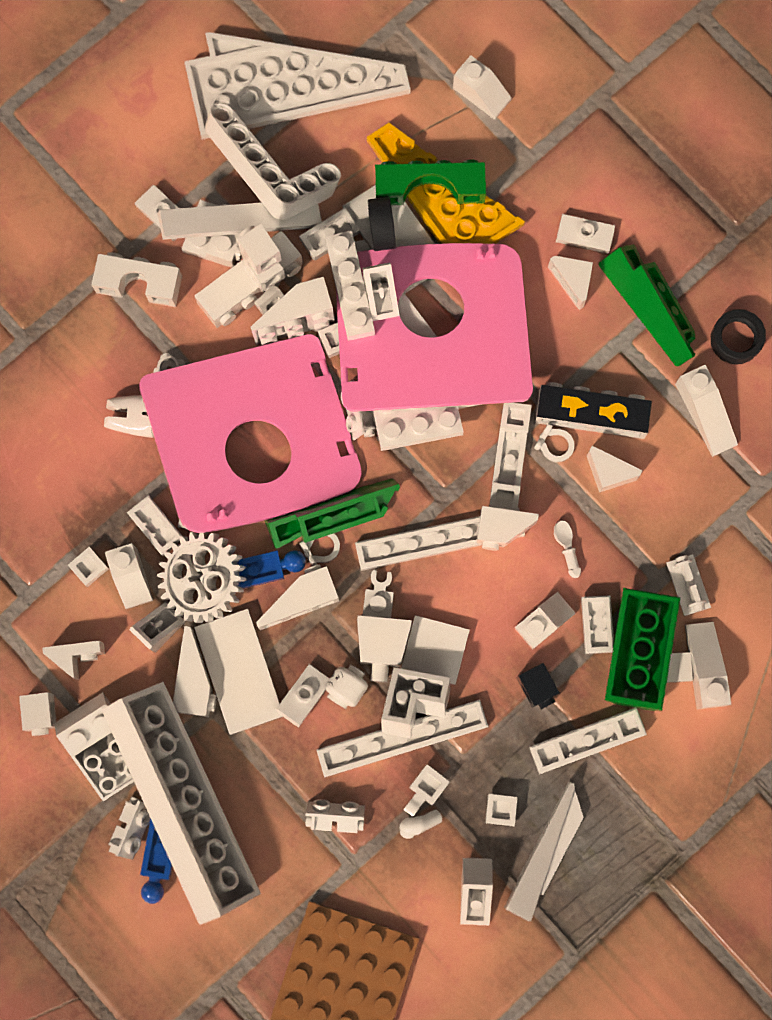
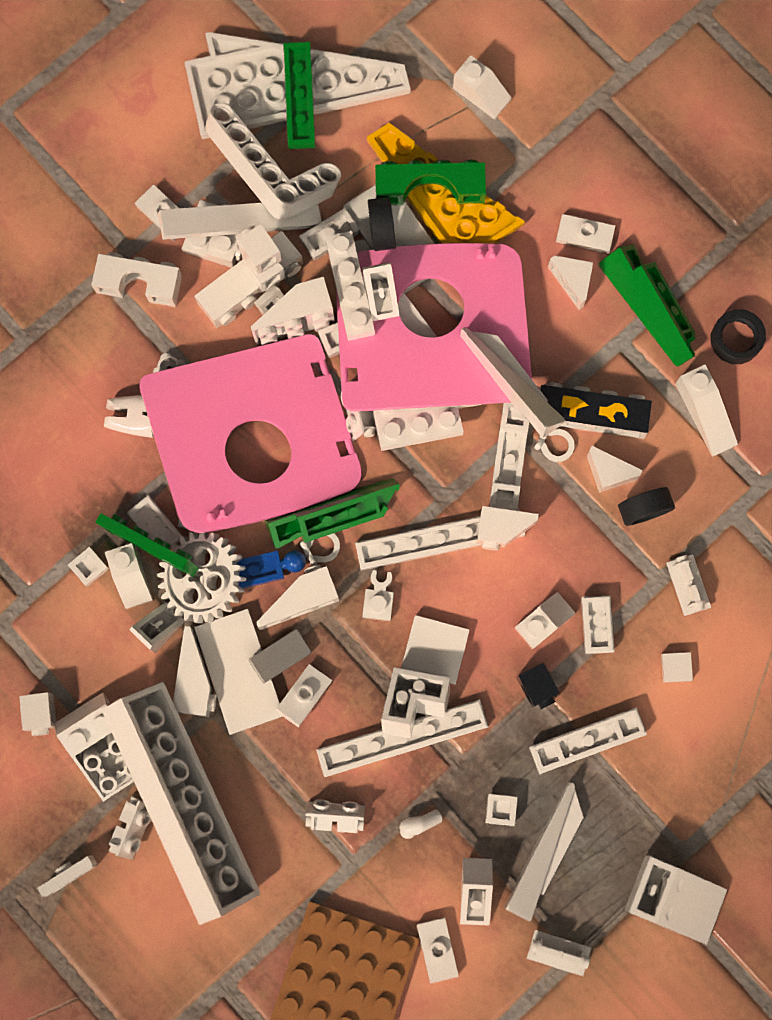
(66, 655): white slope -> none
(66, 875): none -> white plate
(155, 866): blue plate -> none
(156, 548): none -> green plate
(279, 656): none -> light grey tile
(299, 95): none -> green plate
(346, 686): white head -> none
(382, 644): white torso -> none
(427, 788): white plate -> none
(437, 950): none -> white plate
(513, 381): none -> white wedge
(559, 953): none -> white hinge
(564, 536): white piece -> none
(642, 650): green brick -> none
(646, 506): none -> black tyre
(675, 899): none -> white slope
(708, 667): white slope -> none

